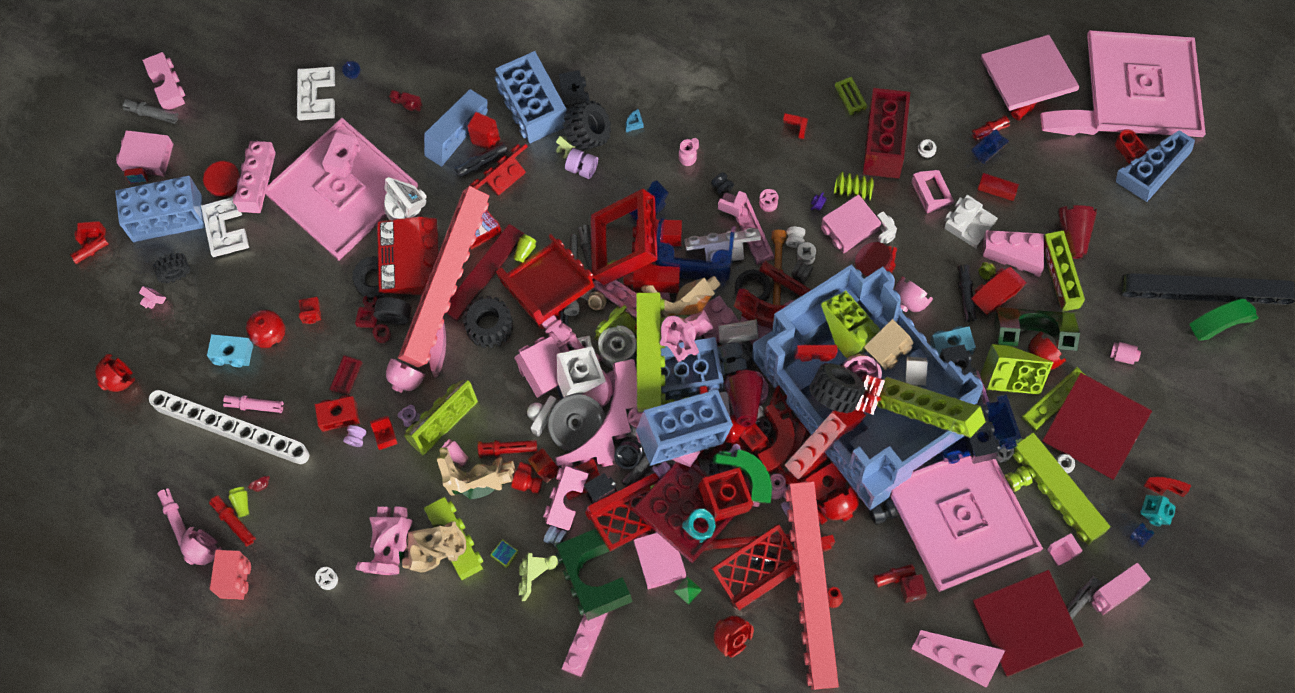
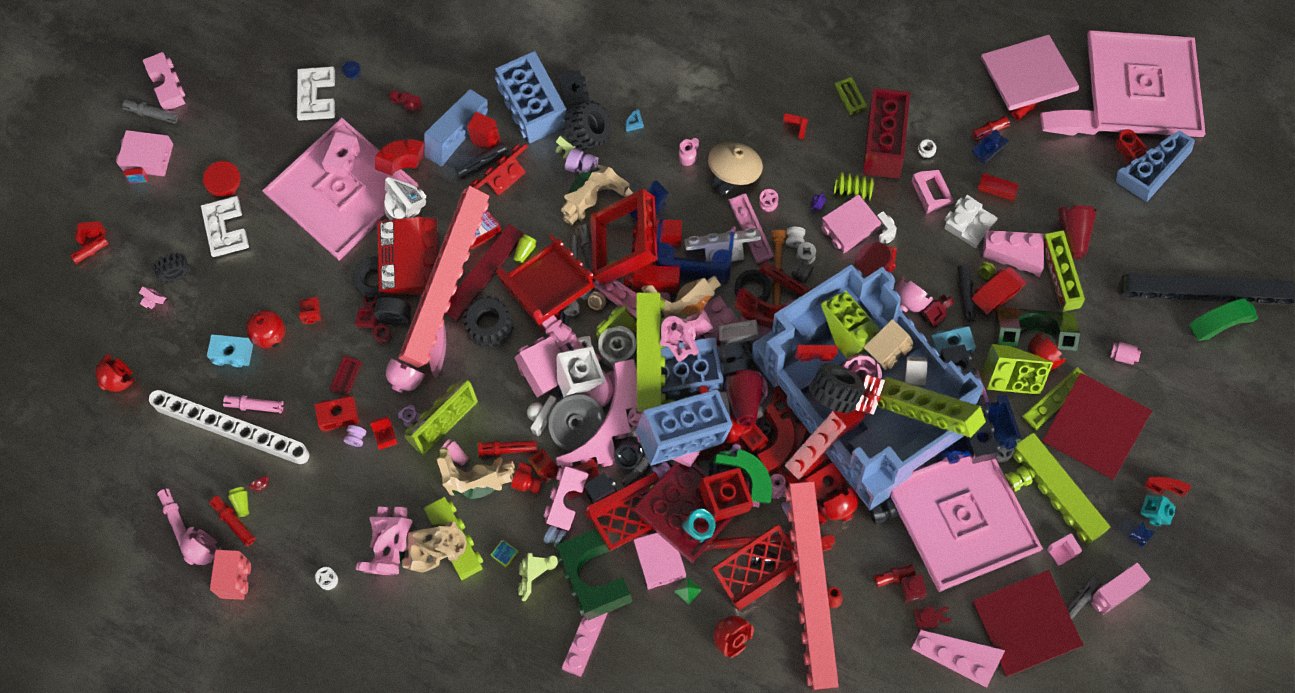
(160, 208): medium blue brick -> none
(254, 177): bright pink brick -> none
(399, 155): none -> red brick
(585, 191): none -> tan hips
(732, 204): bright pink panel -> none
(735, 163): none -> tan dish
(927, 618): none -> dark red plate
(936, 310): none -> dark red plate
(1069, 460): white plate -> none

